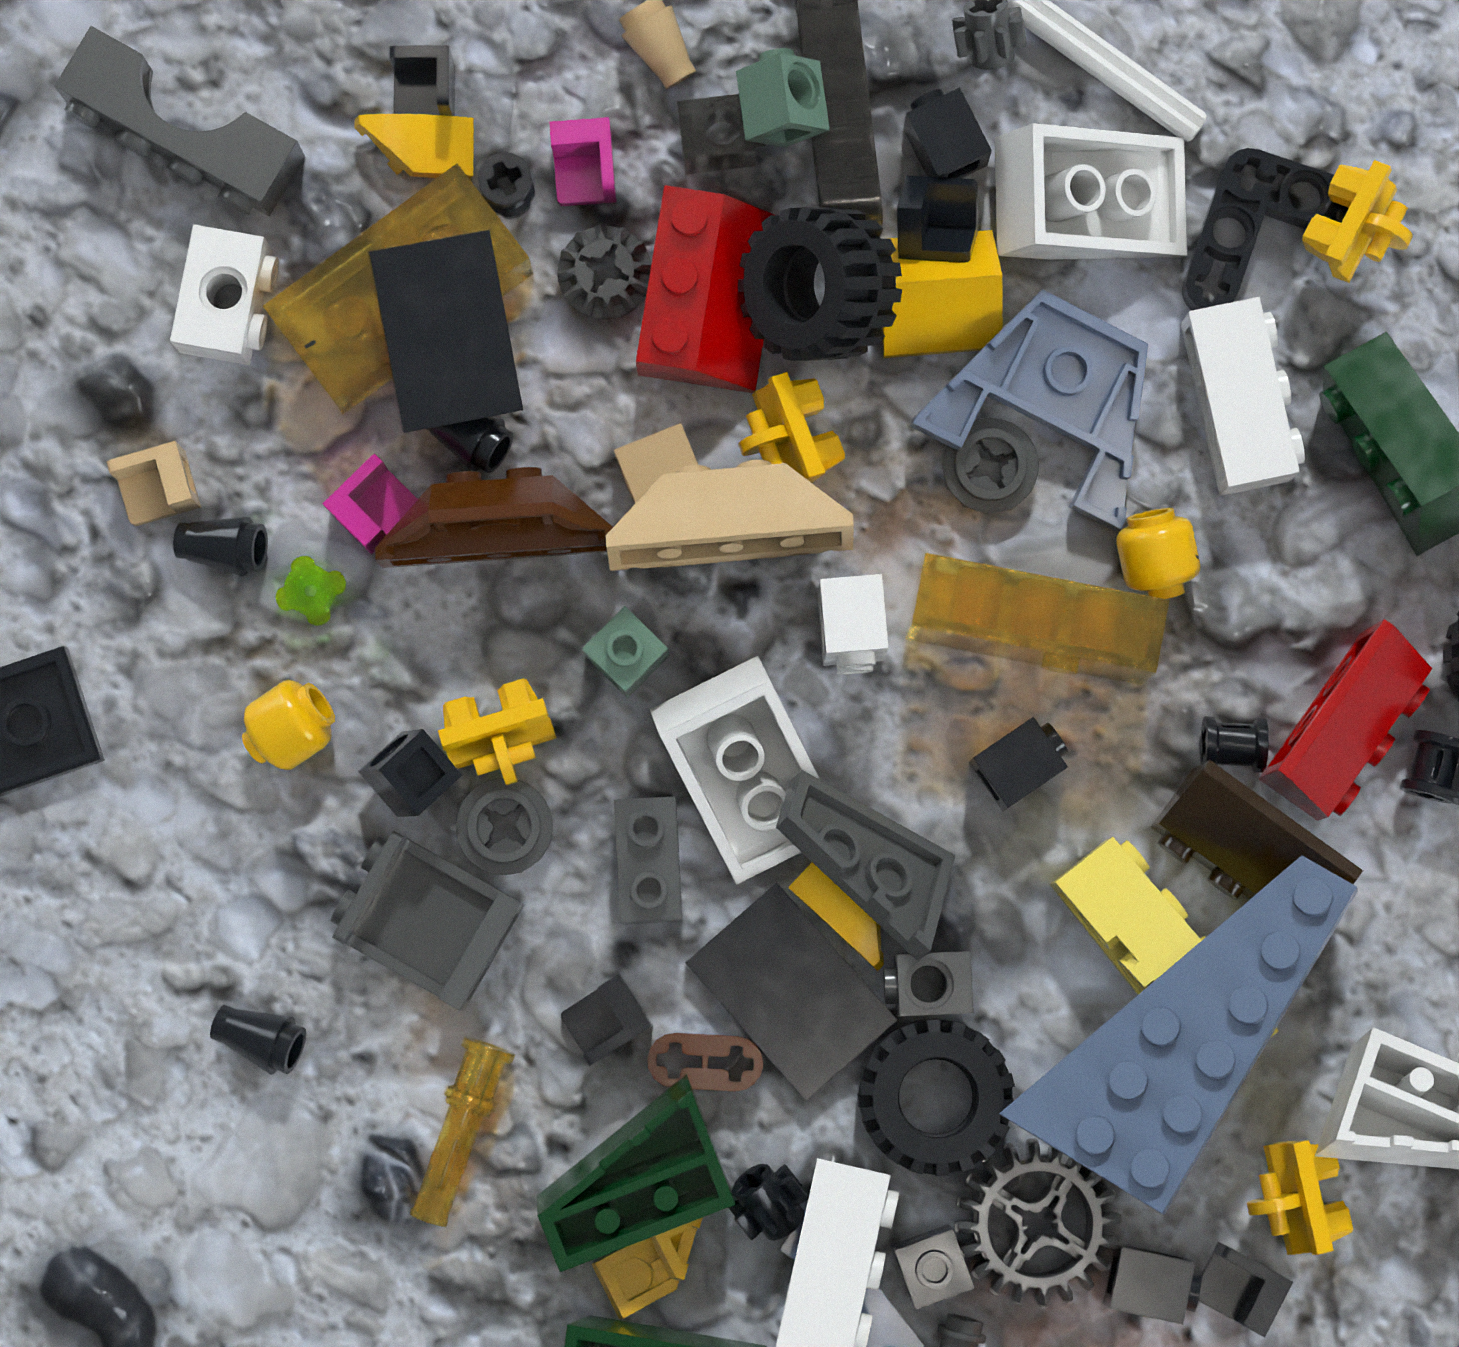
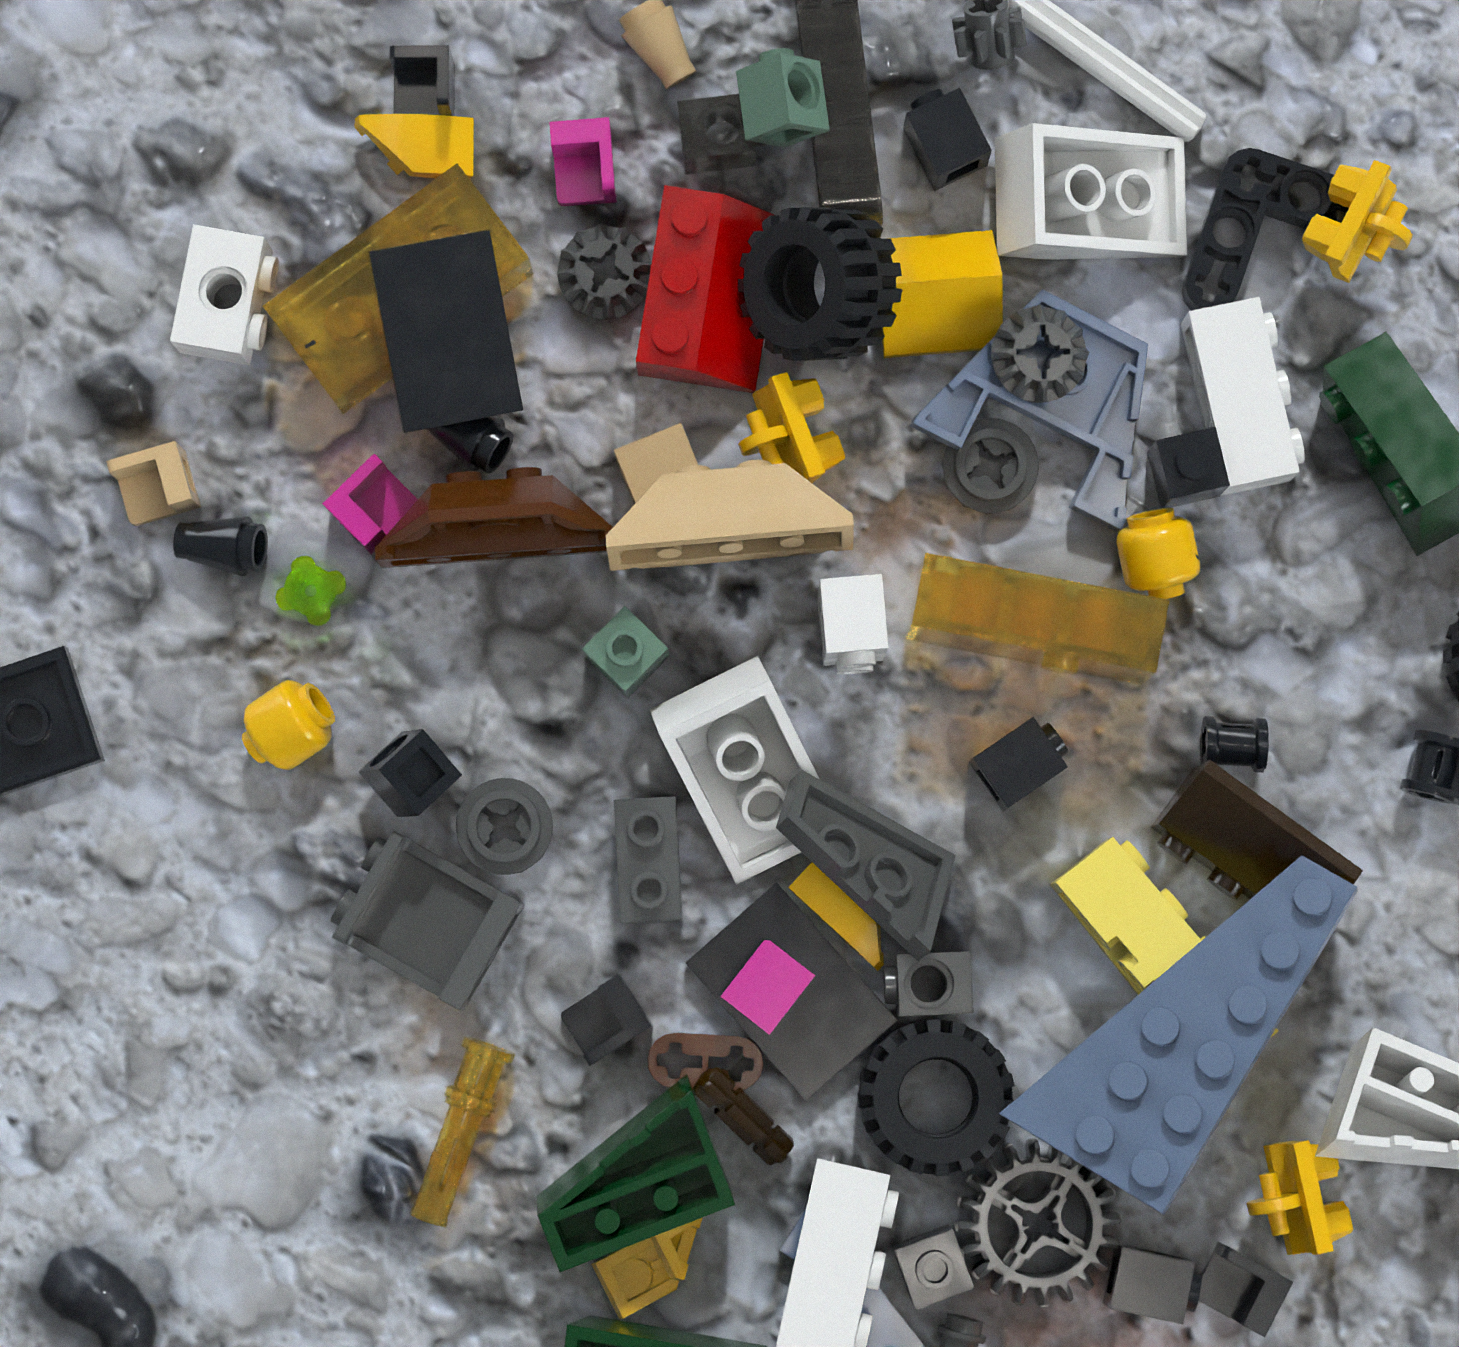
(243, 158): dark grey arch -> none
(262, 1038): black cone -> none
(497, 738): yellow hips -> none
(518, 173): black bush -> none
(743, 1116): none -> dark brown axle
(767, 986): none -> dark pink panel
(768, 1202): black gear -> none
(937, 218): black panel -> none
(1021, 374): none -> dark grey gear
(1188, 468): none -> black brick
(1349, 722): red slope -> none

